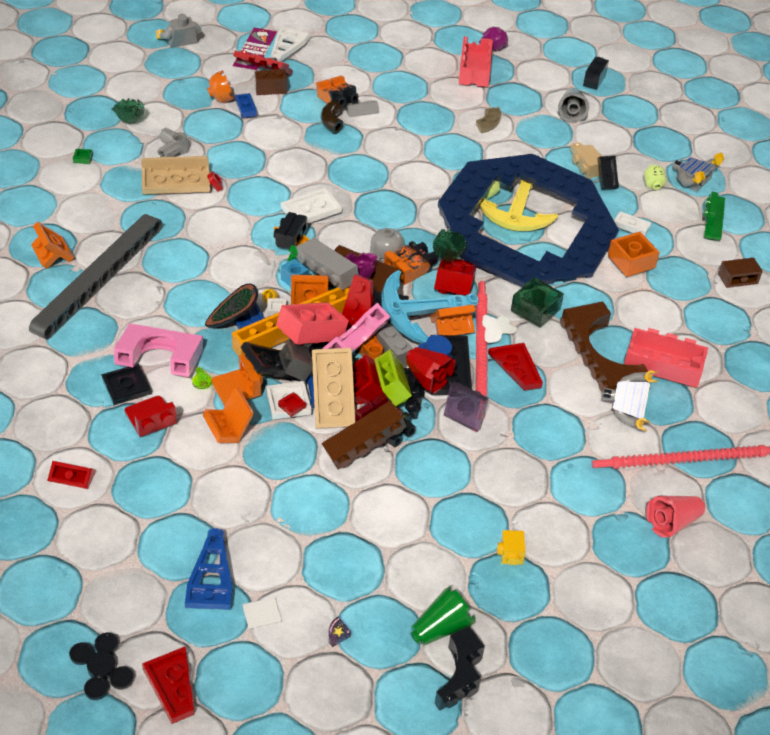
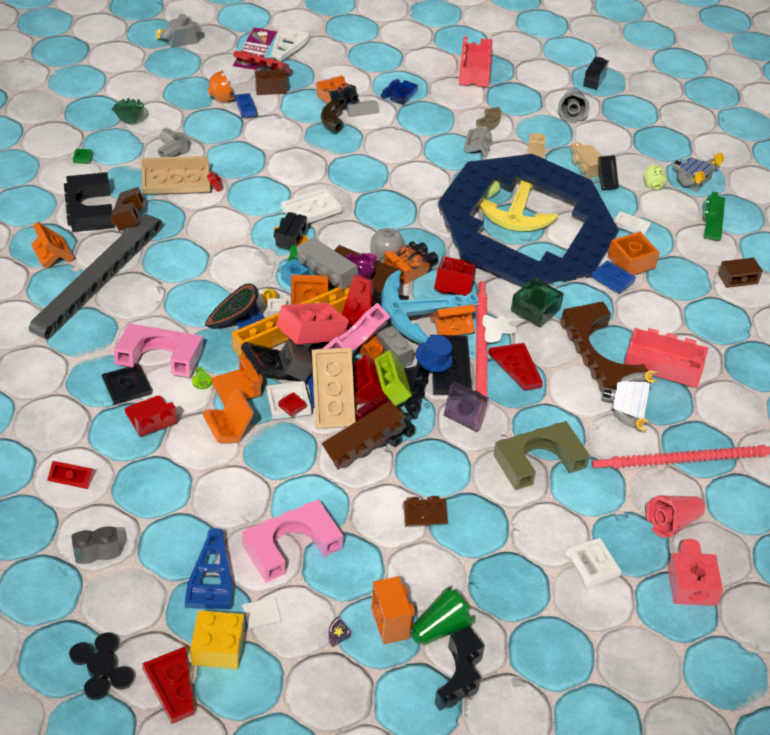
(82, 216): none -> black arch
(95, 545): none -> flat silver brick
(126, 209): none -> reddish brown arch
(217, 639): none -> yellow brick
(308, 519): none -> bright pink arch
(391, 609): none -> orange brick
(399, 91): none -> clear blue plate
(424, 512): none -> reddish brown bracket
(430, 368): red cone -> none
(449, 245): clear green hair -> none
(478, 139): none -> light grey bracket
(498, 36): magenta hair -> none
(512, 547): yellow brick -> none
(536, 144): none -> tan brick
(555, 438): none -> olive arch
(599, 560): none -> white plate
(613, 276): none -> blue plate
(694, 576): none -> coral brick

